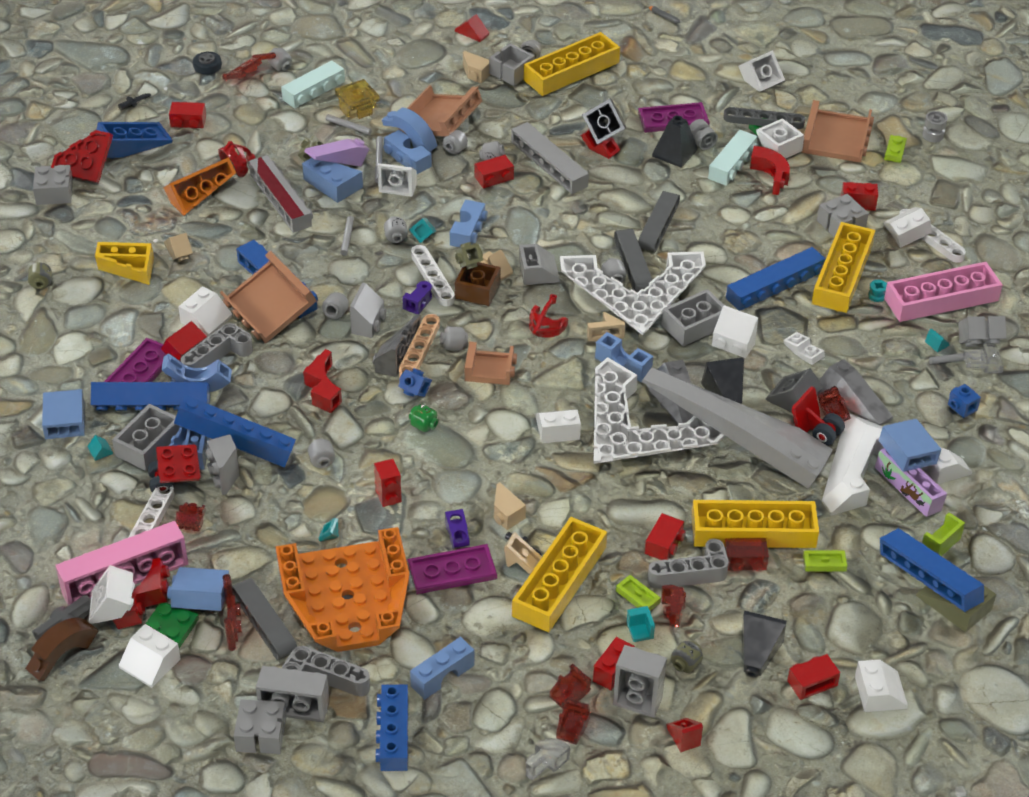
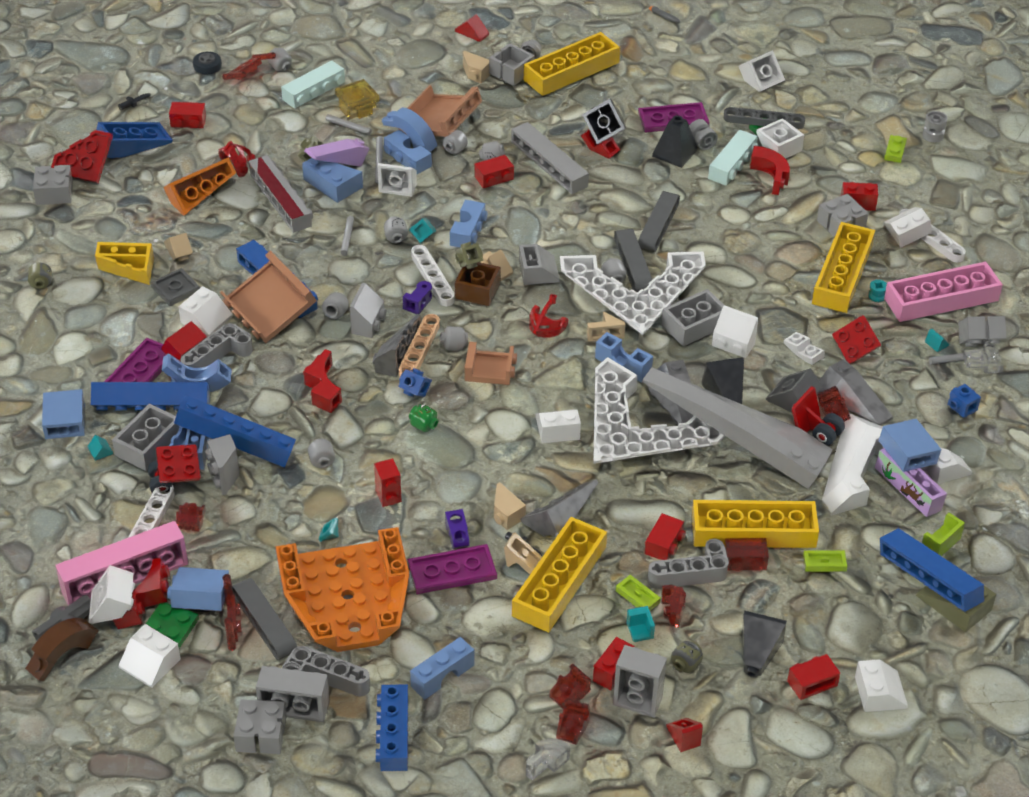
(175, 287): none -> dark grey tile
(553, 517): none -> flat silver wedge
(775, 278): blue brick -> none
(837, 134): nougat panel -> none
(856, 339): none -> red plate

